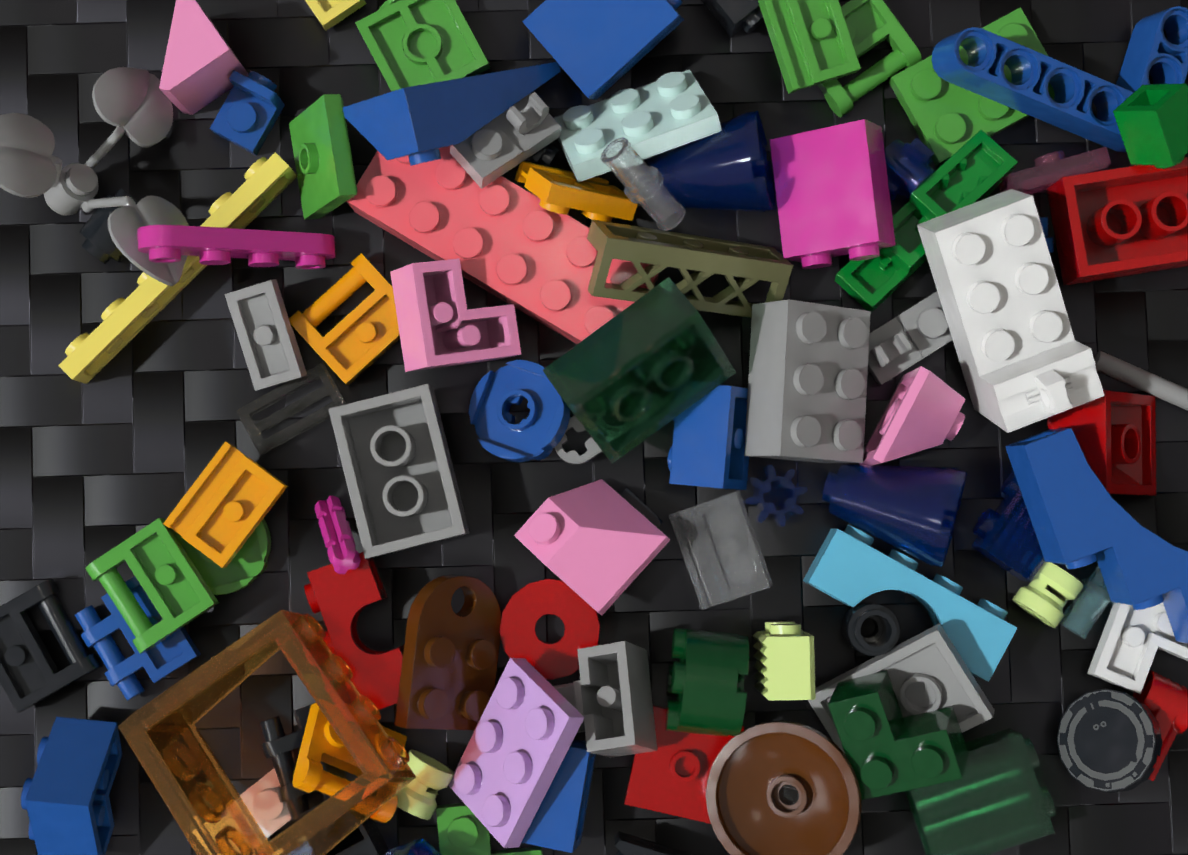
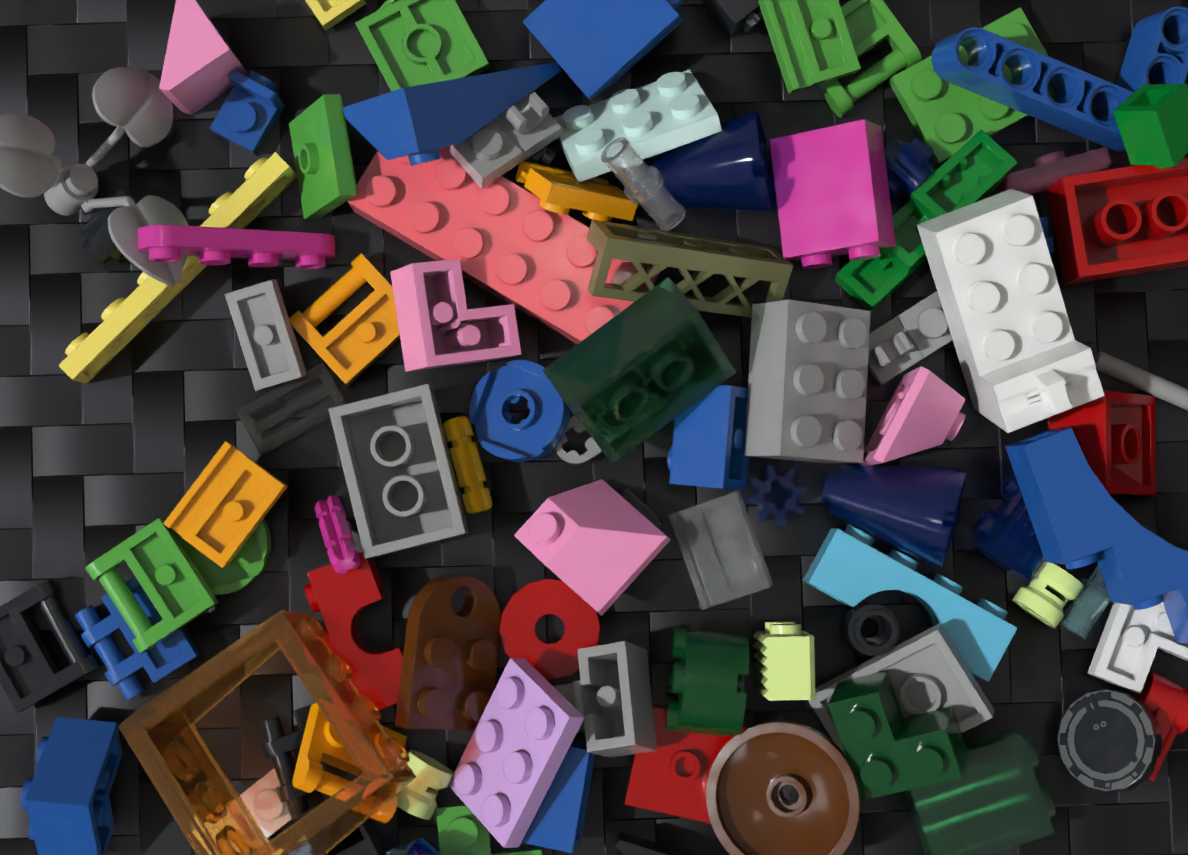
(467, 464): none -> yellow axle

